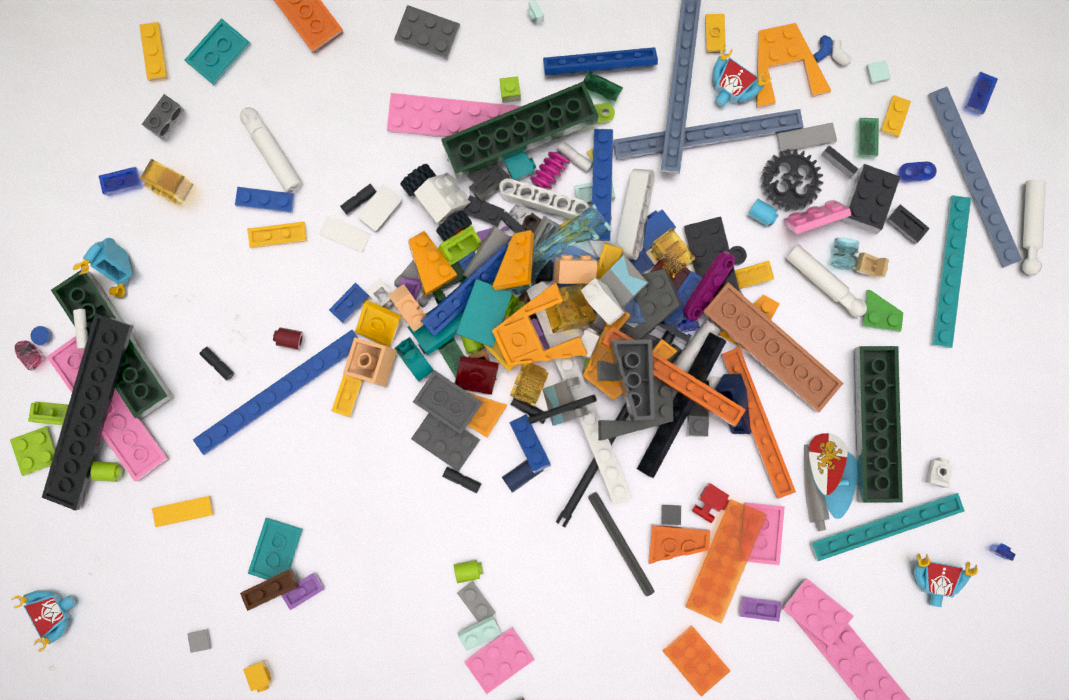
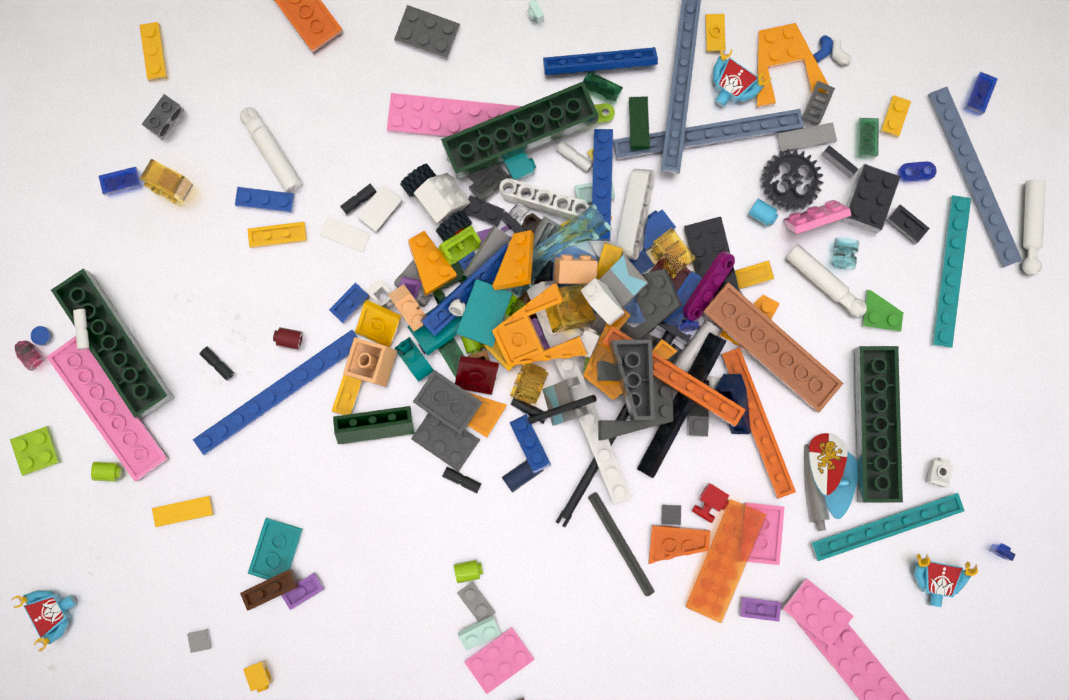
(47, 413): lime hinge -> none
(87, 411): black plate -> none
(110, 261): medium azure torso -> none
(217, 51): teal tile -> none
(373, 425): none -> dark green brick
(457, 308): none -> white hinge
(510, 89): lime brick -> none
(549, 170): dark pink piece -> none
(639, 123): none -> dark green tile
(696, 660): clear orange plate -> none
(739, 254): black tile -> none
(817, 119): none -> dark grey slope
(872, 265): tan bracket -> none
(878, 71): light aqua tile -> none

